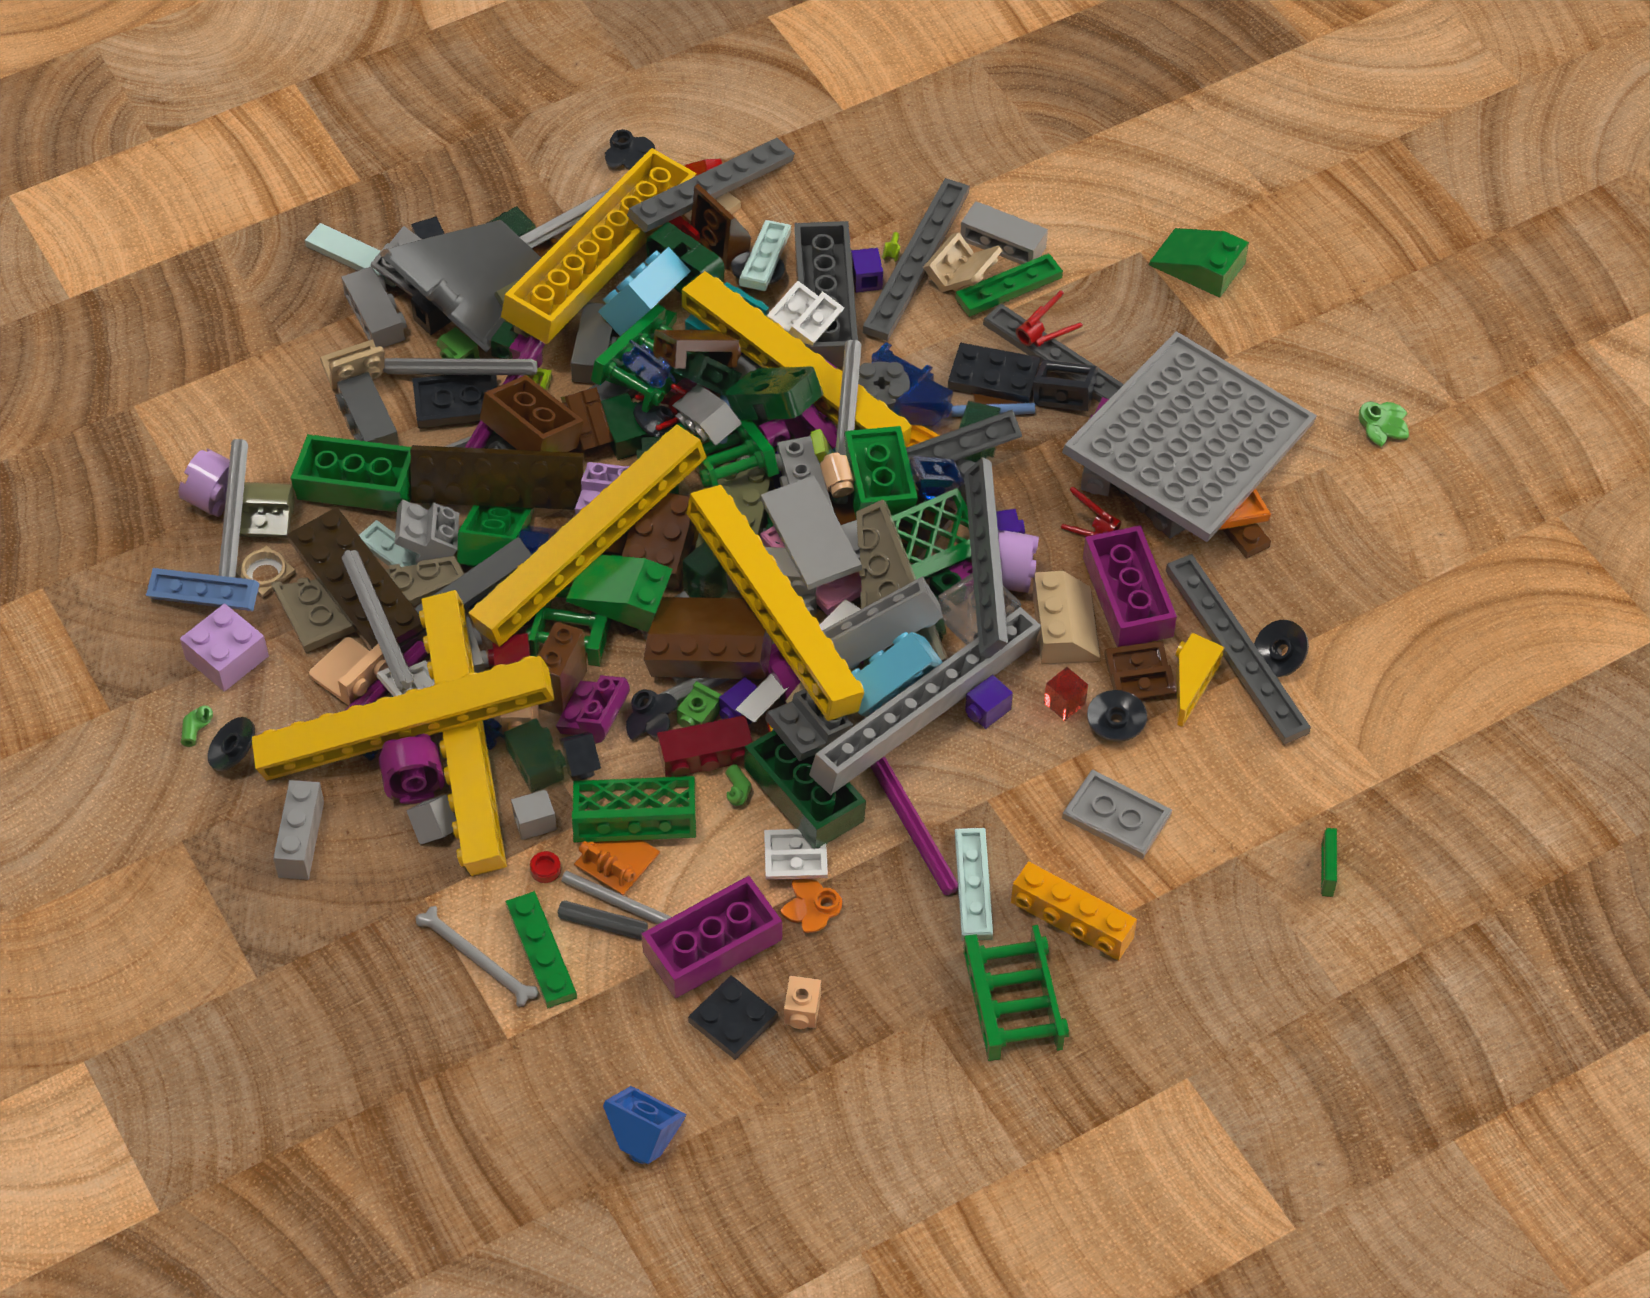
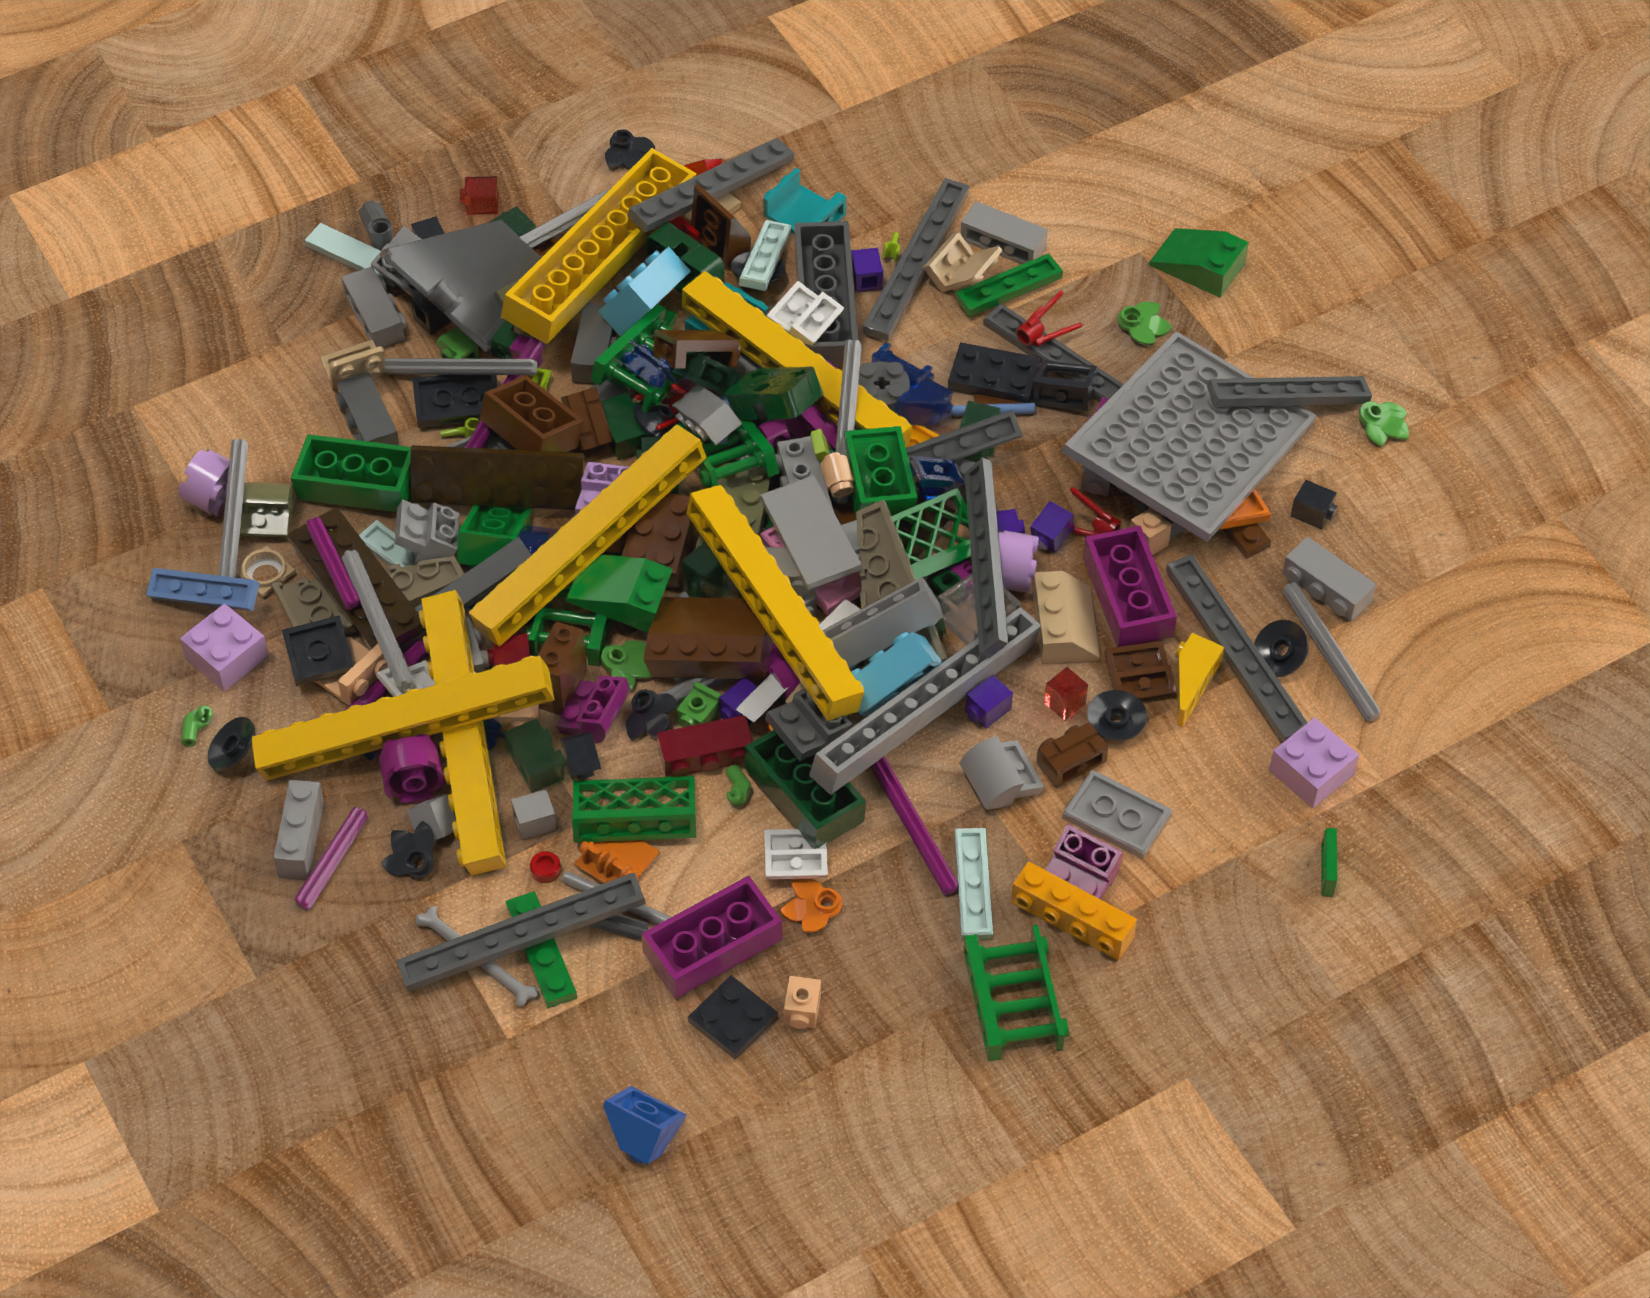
(317, 650): none -> black plate
(331, 858): none -> magenta axle
(333, 563): none -> magenta axle
(376, 224): none -> dark grey piece
(409, 849): none -> black plate
(467, 431): none -> lime hand
(480, 195): none -> clear red brick
(520, 932): none -> dark grey plate
(629, 663): none -> bright green plate
(794, 203): none -> teal panel
(1000, 772): none -> light grey brick
(1052, 527): none -> dark purple brick
(1071, 754): none -> reddish brown brick
(1085, 861): none -> brick
(1143, 322): none -> bright green plate
(1155, 528): none -> light nougat brick
(1289, 391): none -> dark grey plate
(1313, 762): none -> lavender brick
(1314, 504): none -> black brick
(1329, 579): none -> light grey brick
(1332, 651): none -> light grey axle

